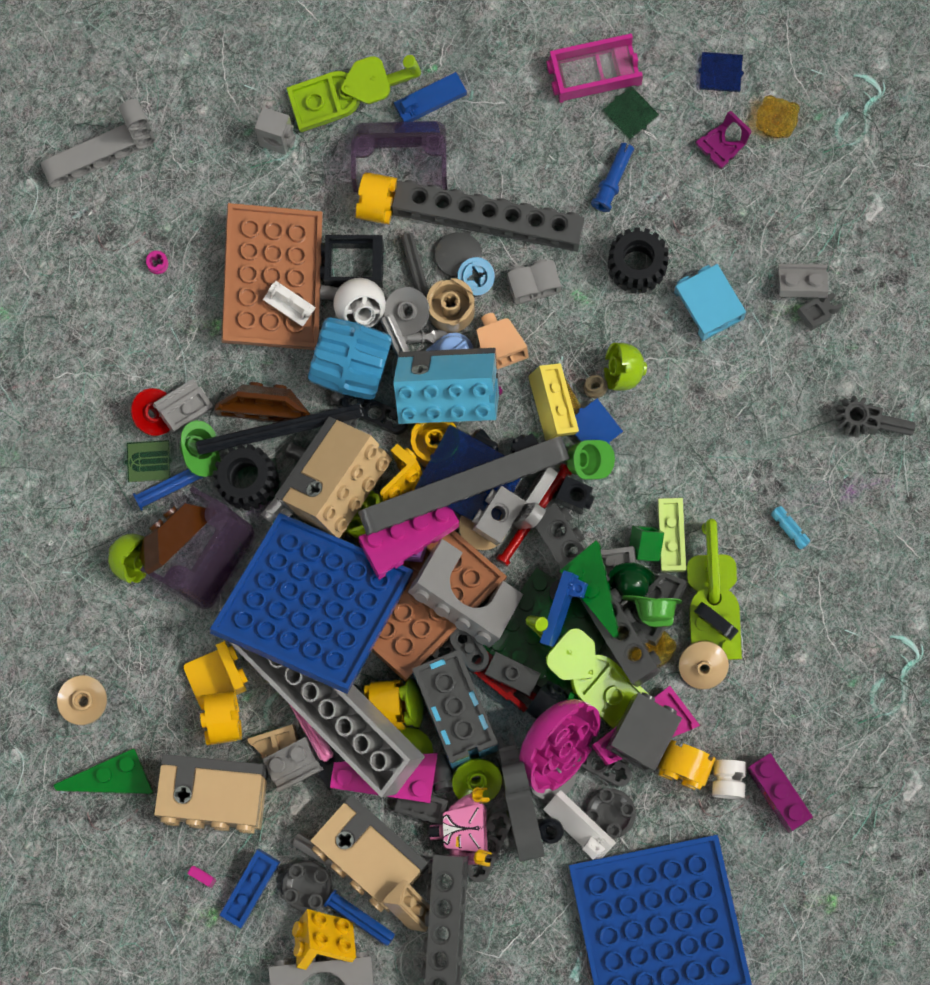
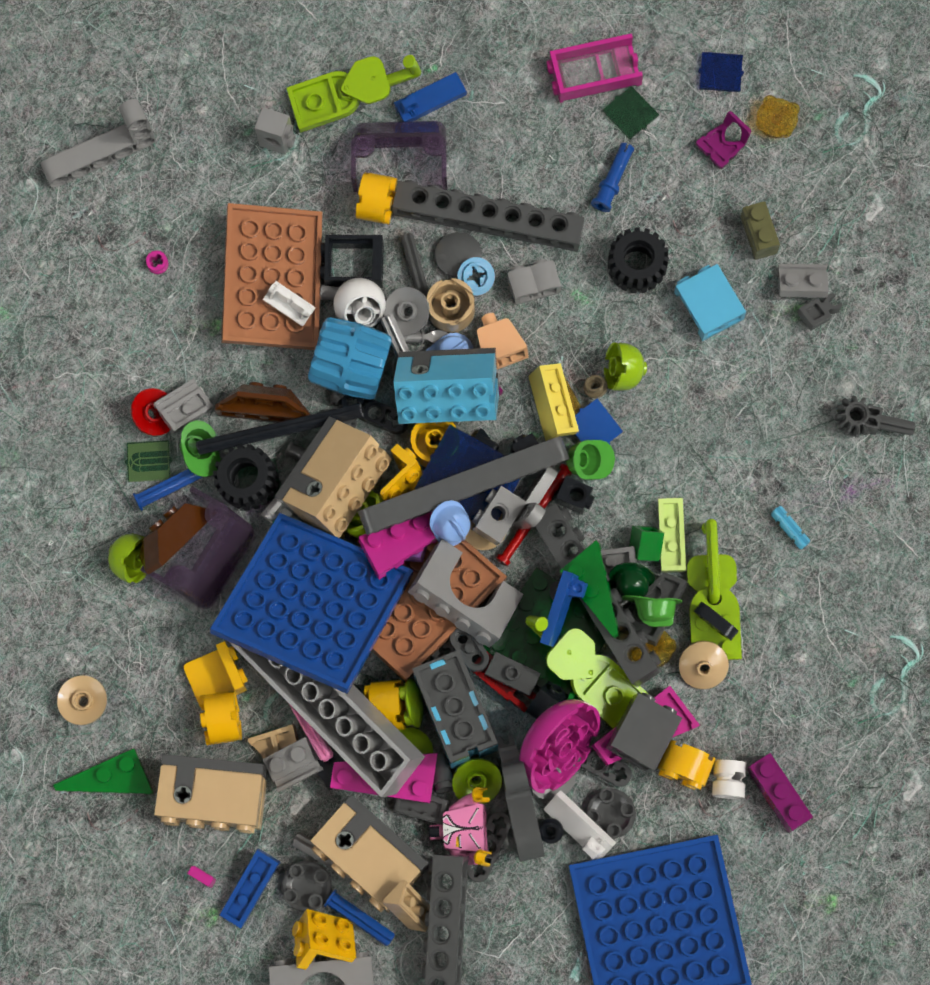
(450, 522): none -> light blue piece
(760, 230): none -> olive brick

